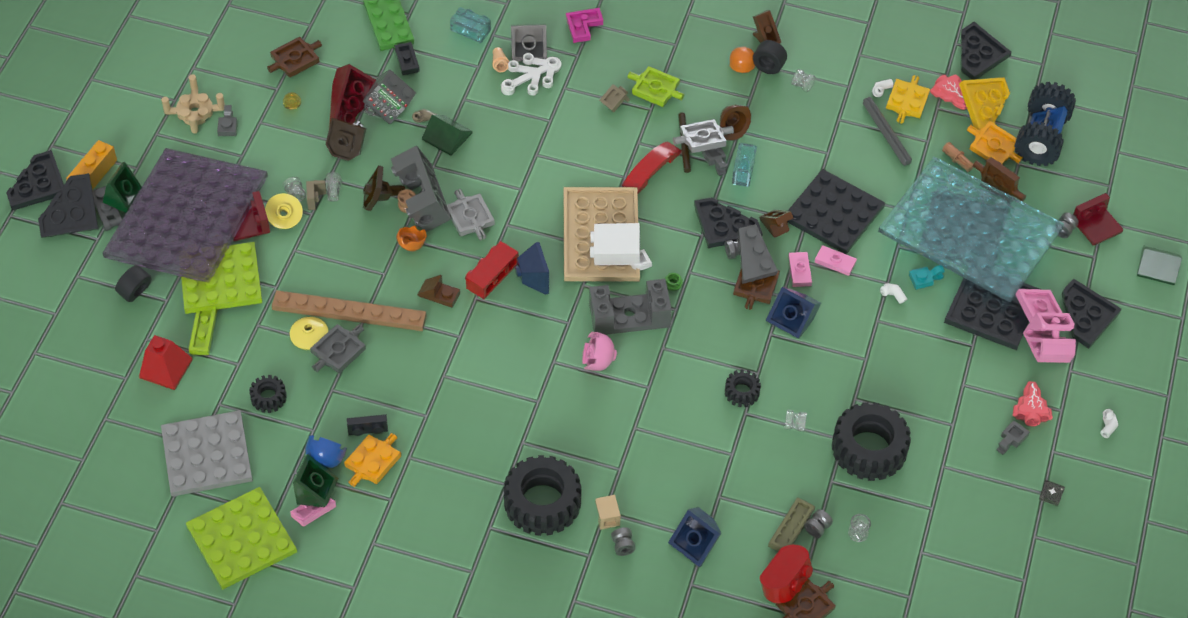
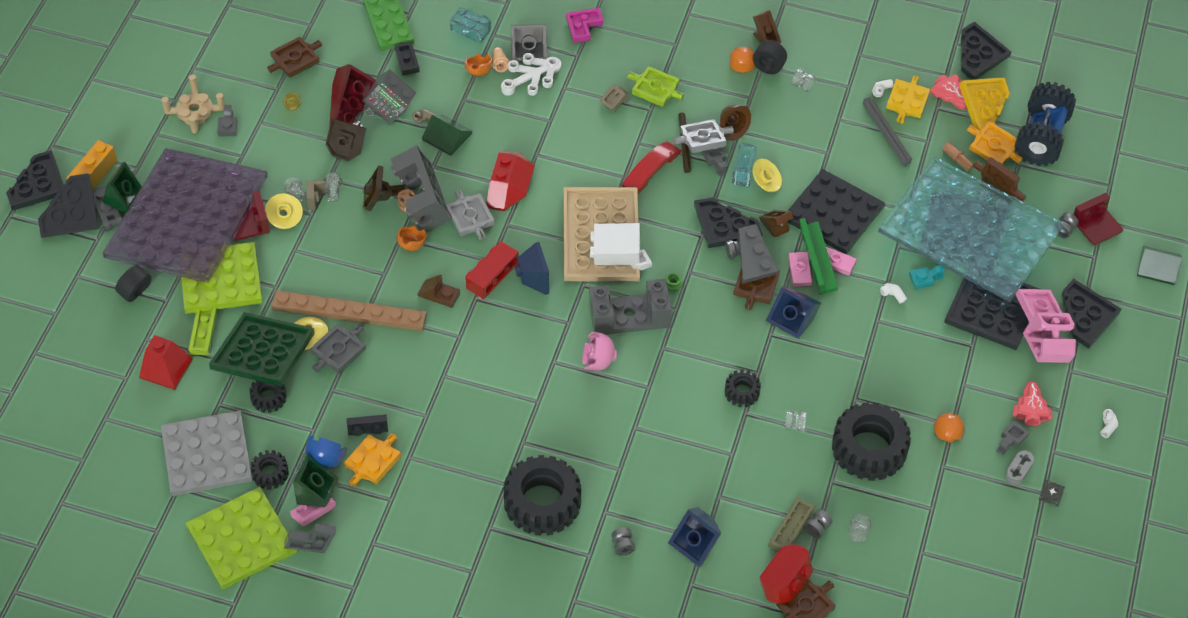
(262, 349): none -> dark green plate
(269, 479): none -> black tyre
(316, 541): none -> dark grey plate
(478, 65): none -> orange hair
(509, 180): none -> red wedge
(608, 512): tan panel -> none
(767, 175): none -> light yellow dish
(818, 257): none -> green fence
(949, 427): none -> orange hair
(1023, 469): none -> light grey beam

